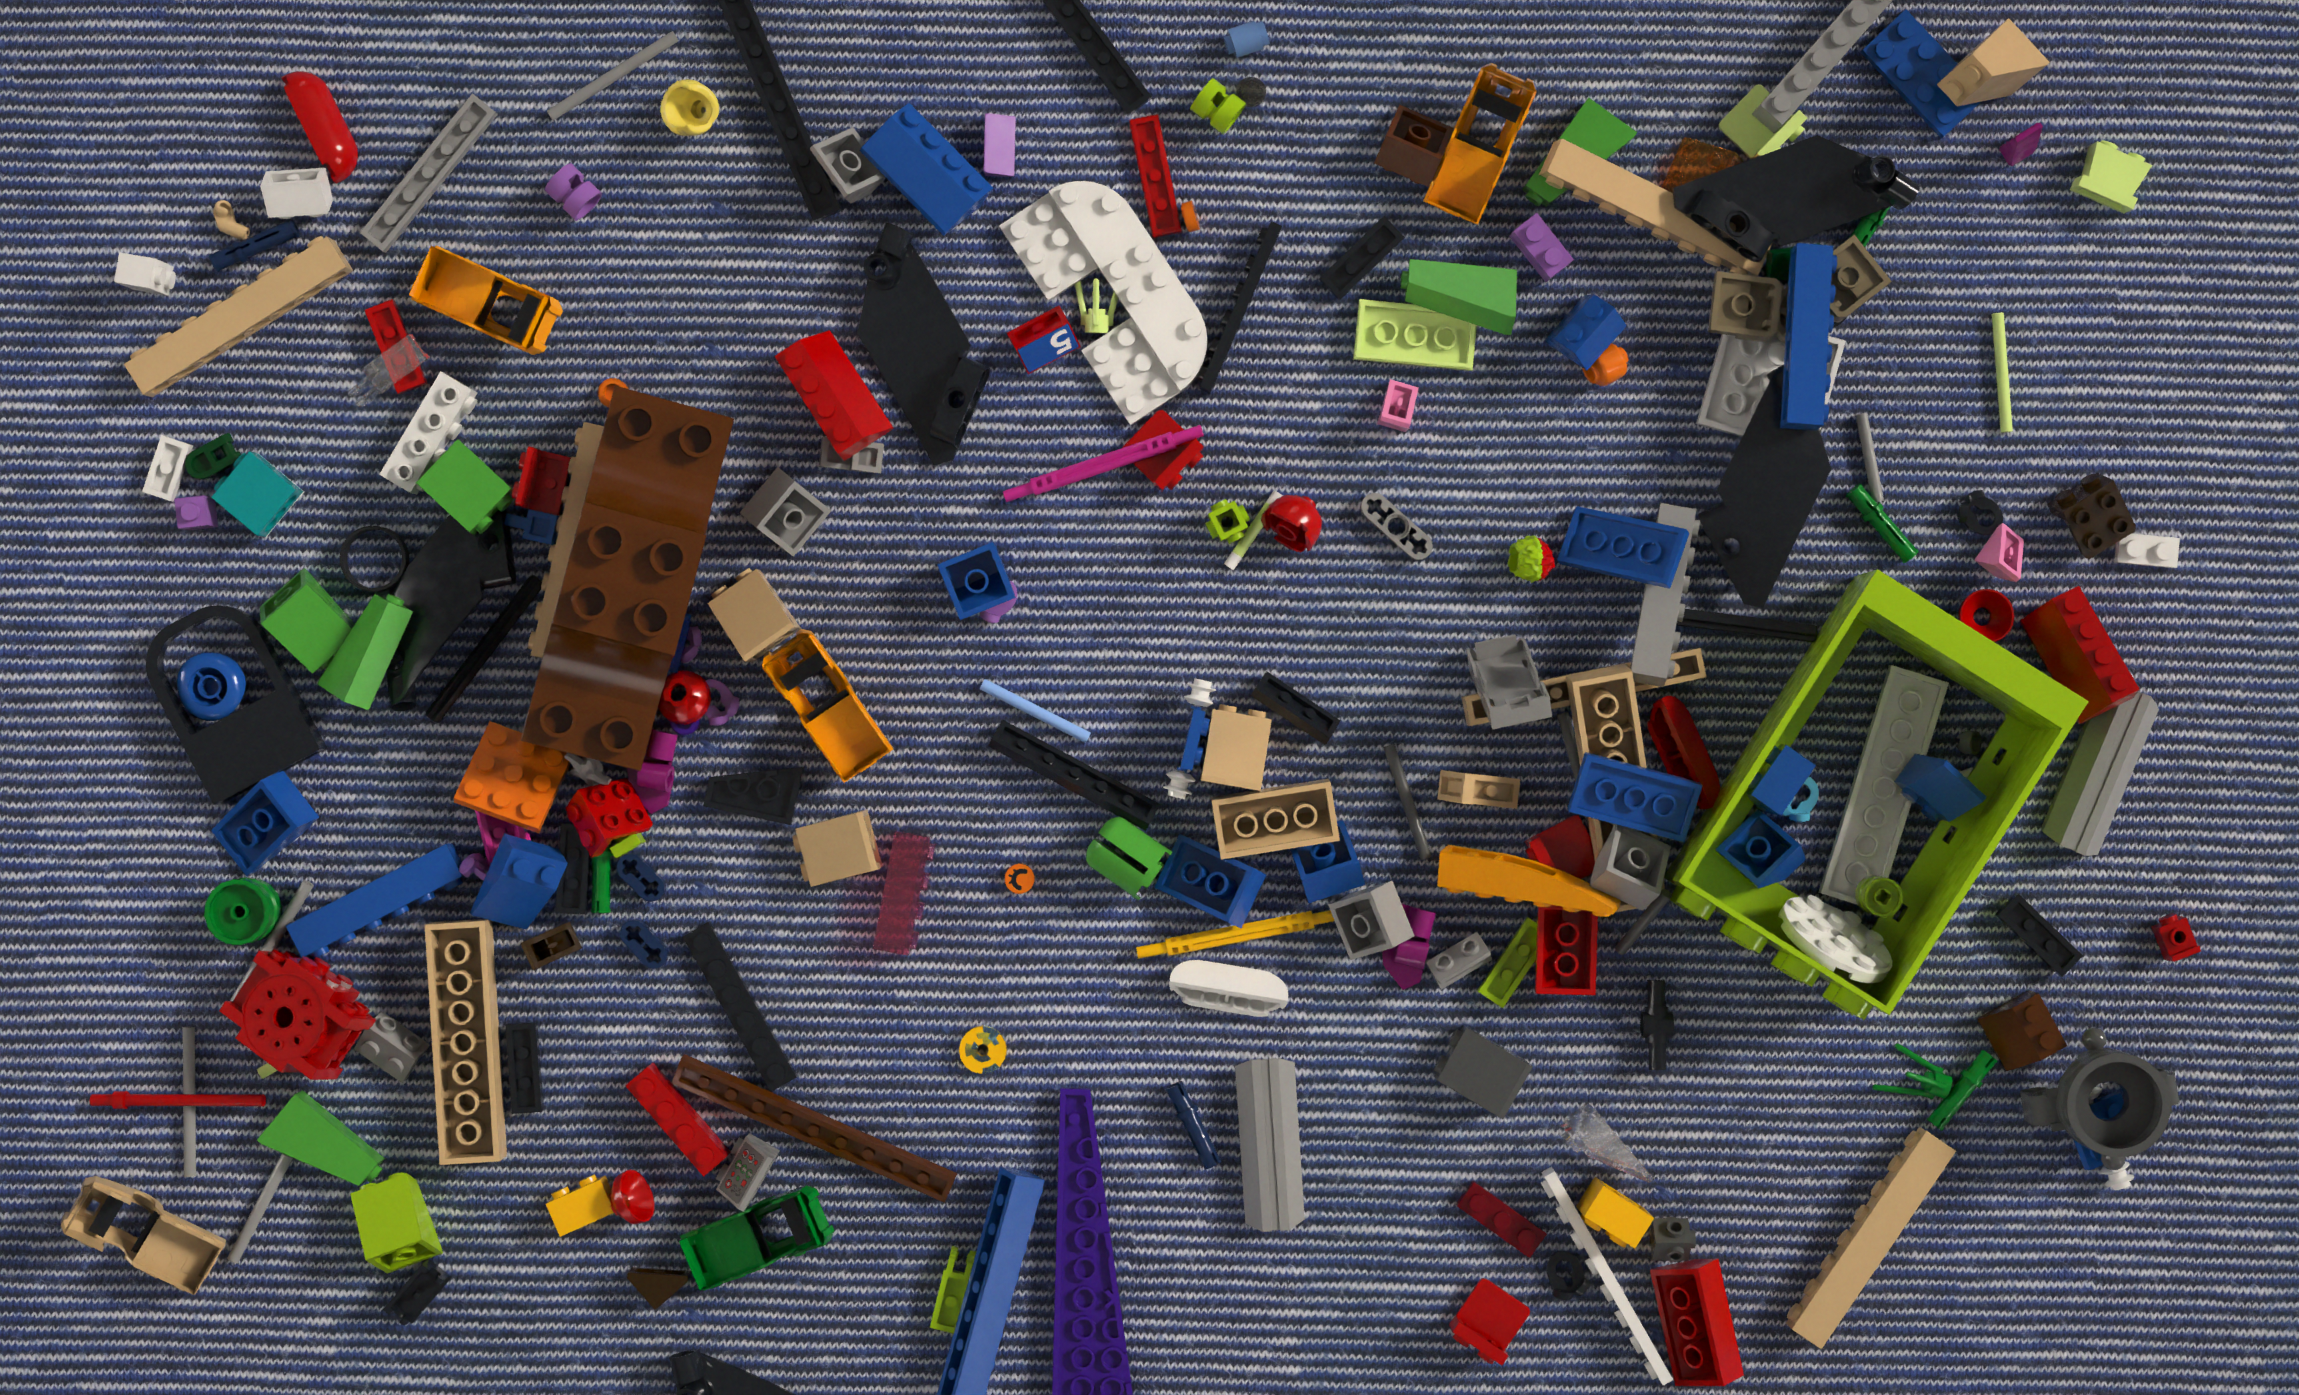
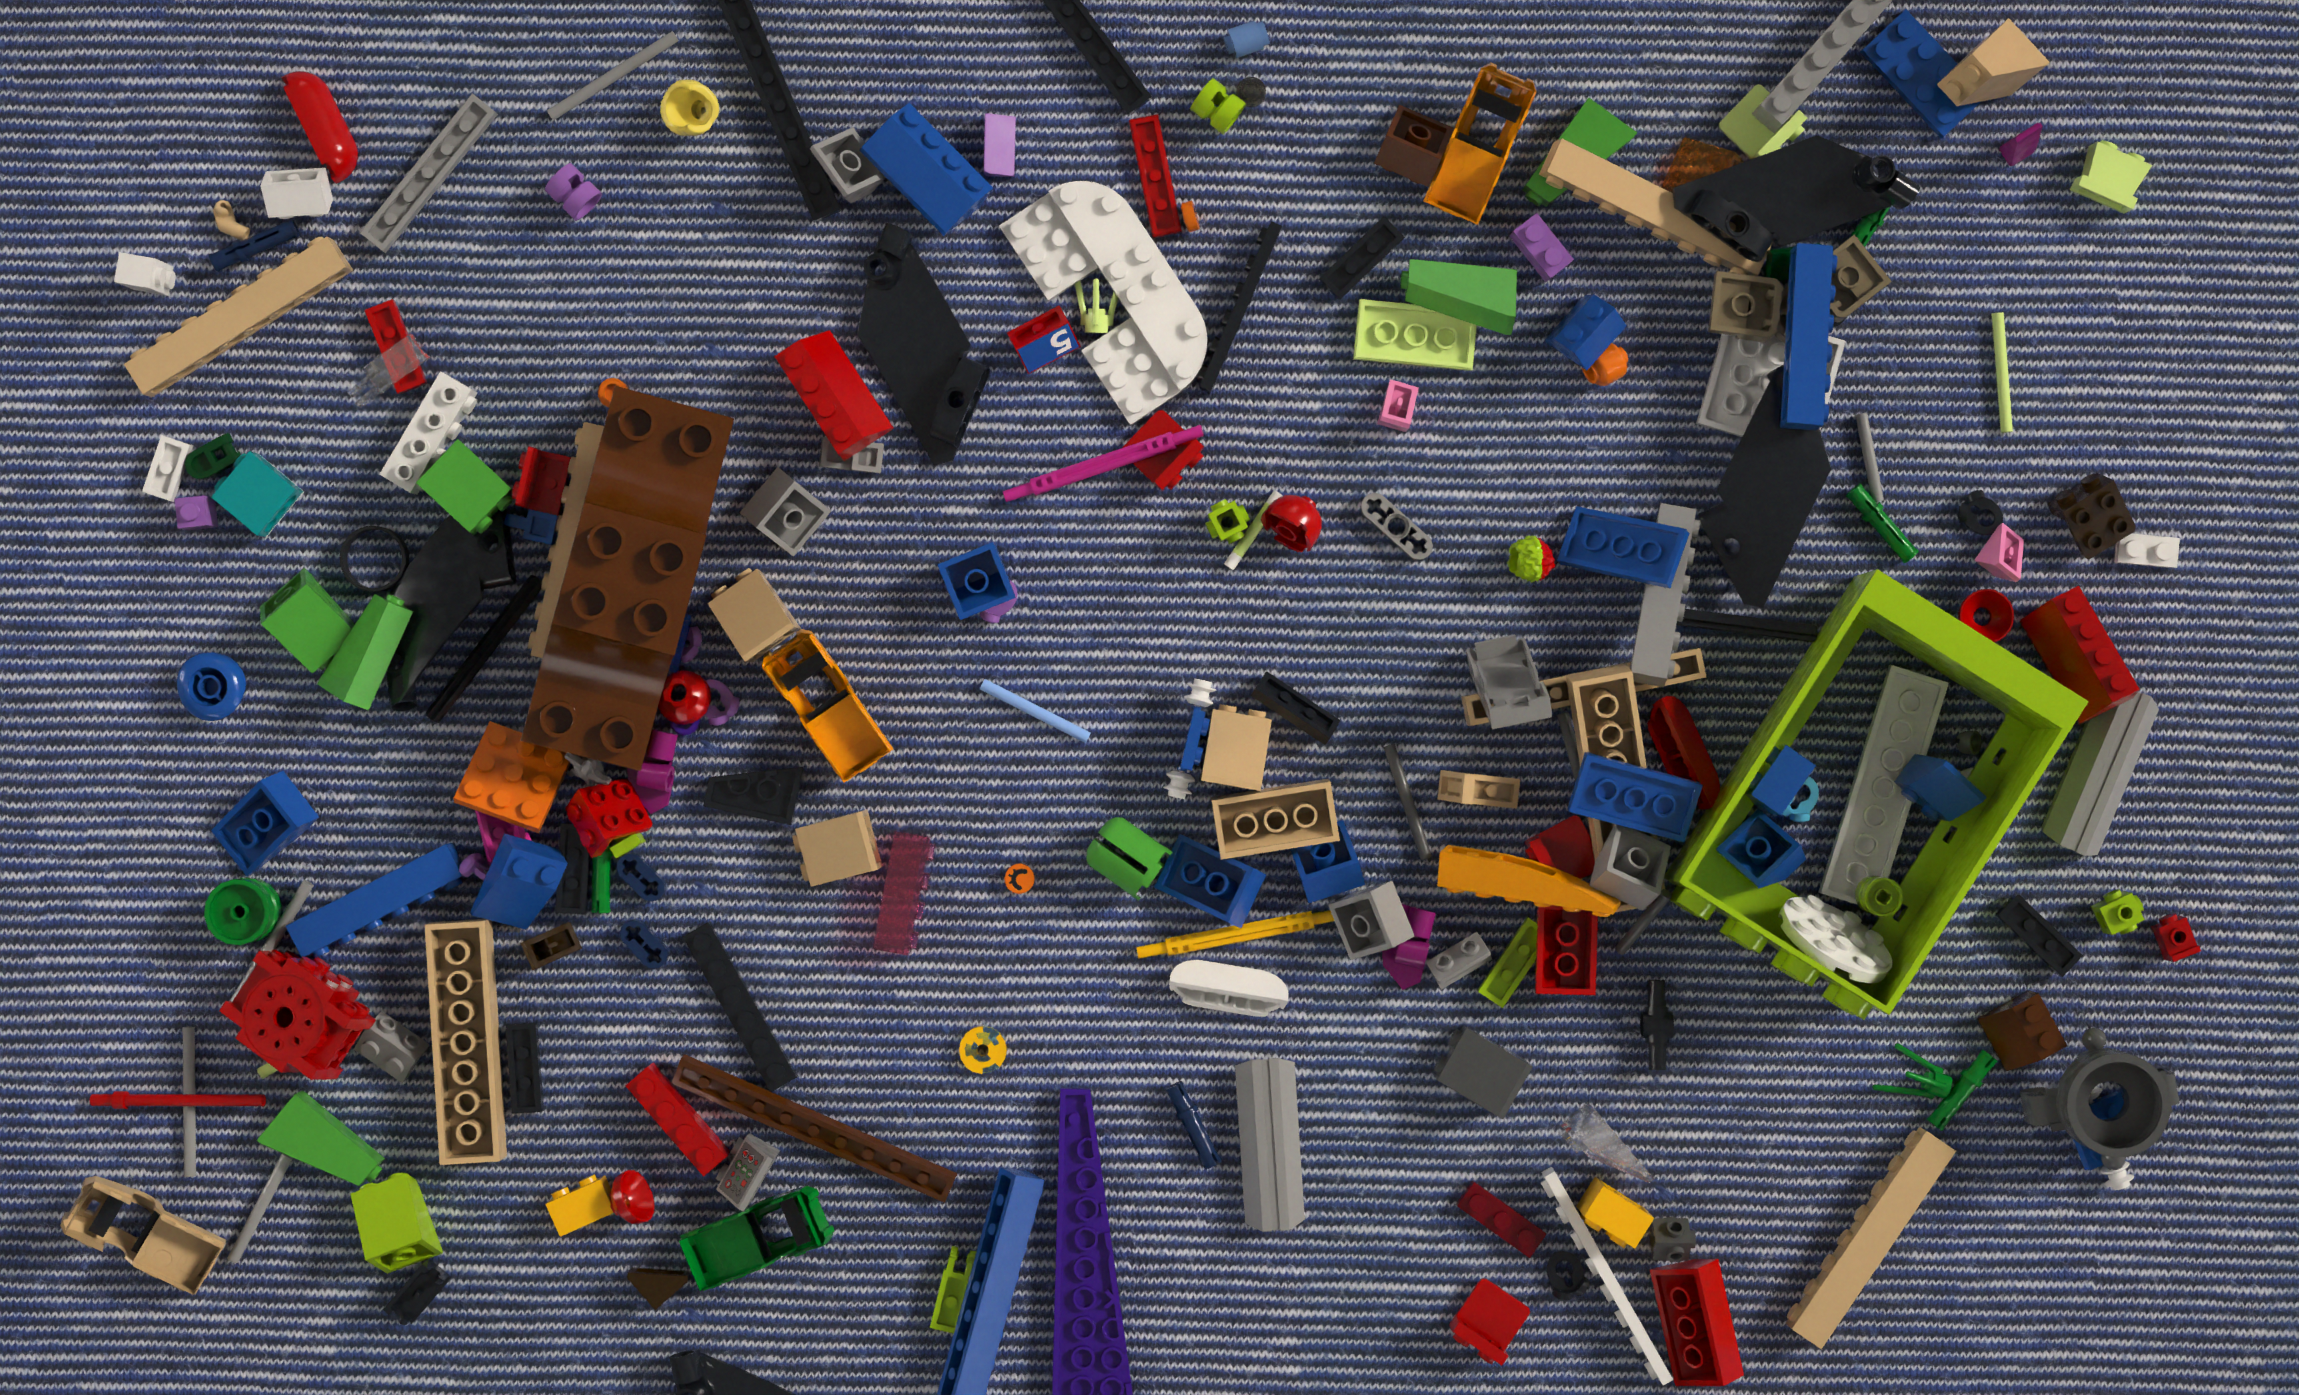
(250, 742): black window -> none
(469, 293): light orange piece -> none
(1074, 775): black plate -> none
(2118, 912): none -> lime brick

